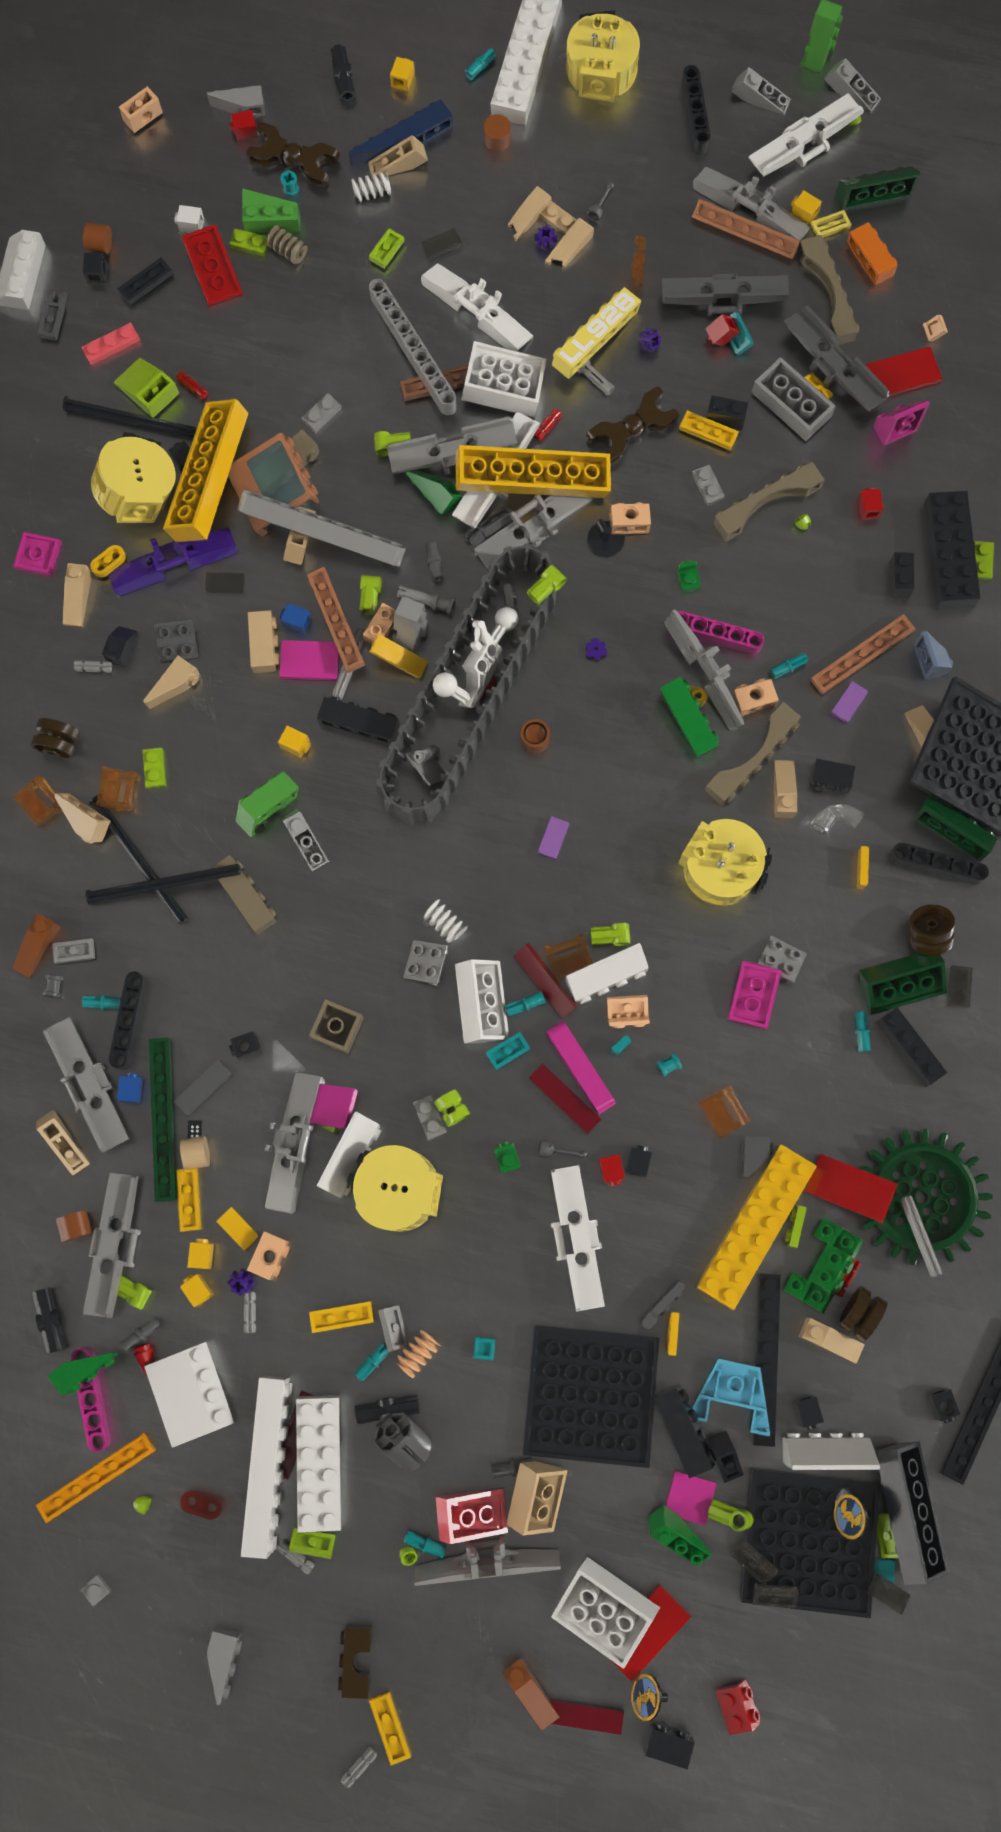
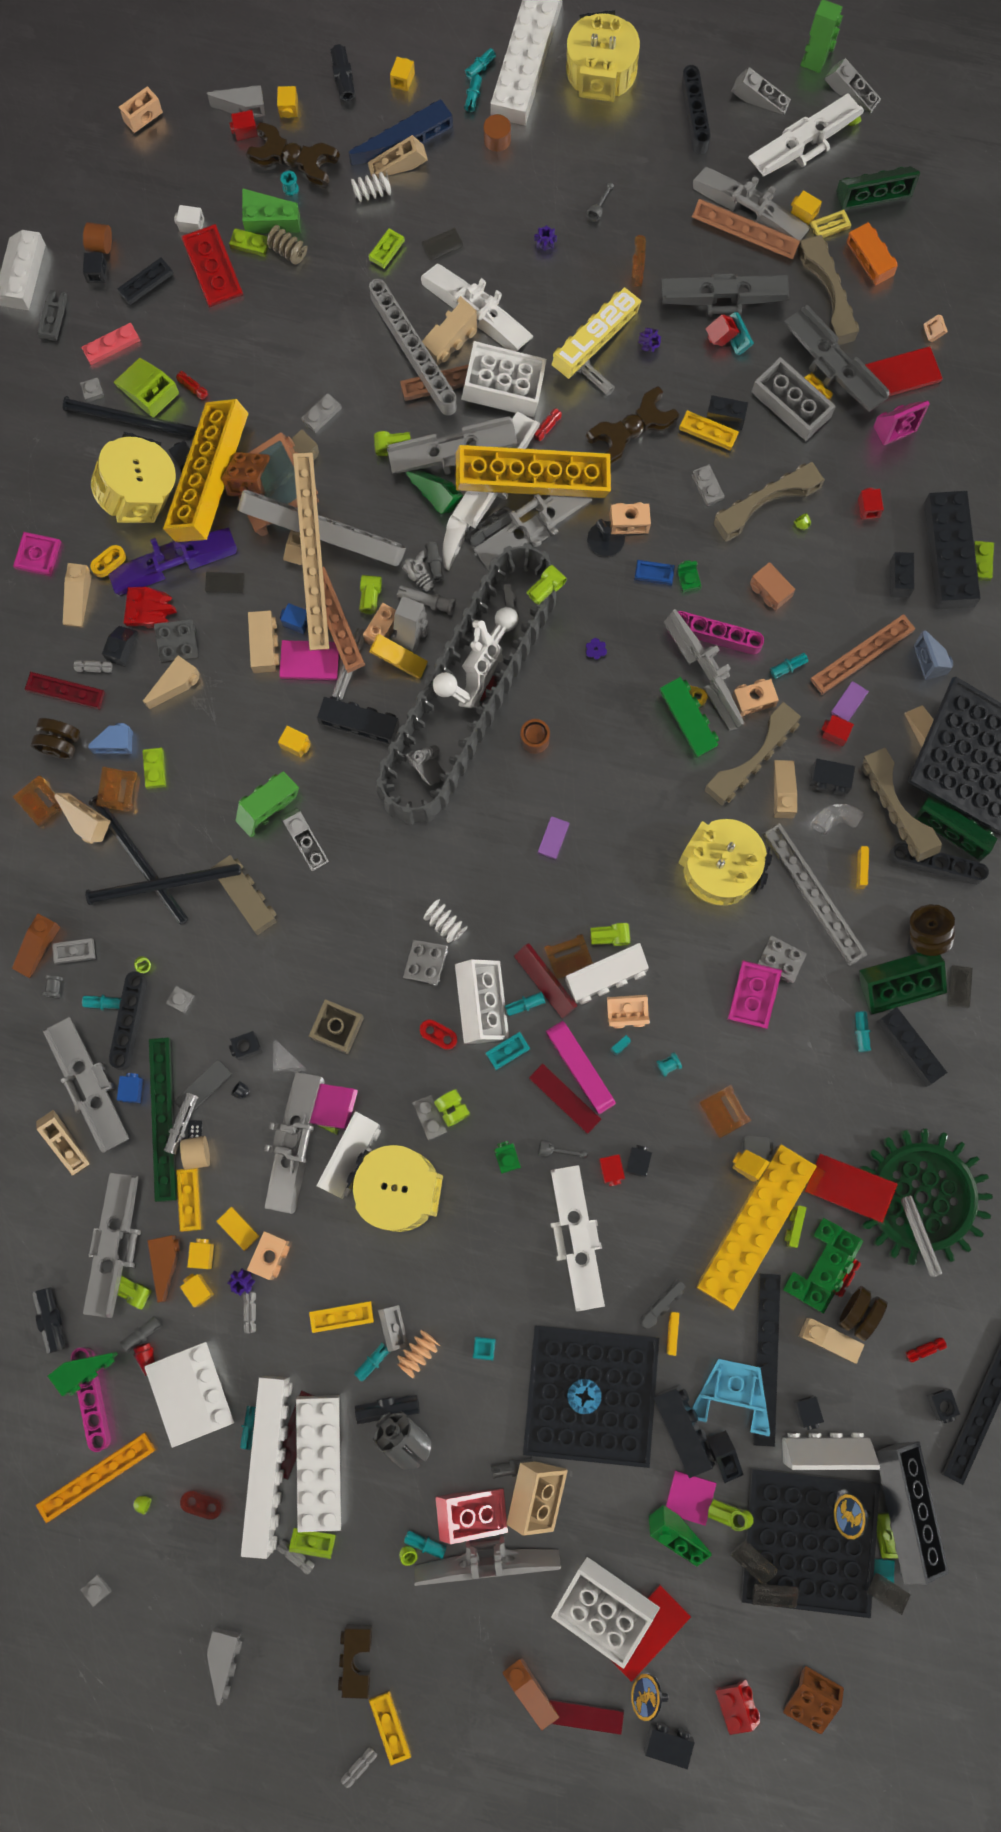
(64, 690): none -> dark red tile
(74, 1226): dark orange piece -> none
(92, 390): none -> light grey plate
(113, 740): none -> medium blue slope
(143, 967): none -> lime hinge
(147, 607): none -> red plate
(164, 1259): none -> dark orange slope
(180, 999): none -> light grey plate
(180, 1124): none -> light grey pin
(240, 1090): none -> black hinge
(245, 473): none -> dark orange bracket
(248, 1428): none -> teal axle
(287, 101): none -> yellow brick
(311, 551): none -> tan plate
(417, 571): none -> light grey piece
(438, 1035): none -> red plate
(452, 333): none -> tan wedge
(453, 540): none -> white piece
(473, 92): none -> teal axle
(575, 232): tan wedge -> none
(575, 1401): none -> dark azure gear
(654, 572): none -> blue tile
(750, 1165): none -> yellow slope
(772, 586): none -> nougat brick
(814, 894): none -> light grey tile
(815, 1701): none -> dark orange bracket
(836, 730): none -> red brick
(920, 838): none -> dark tan arch
(926, 1349): none -> red axle

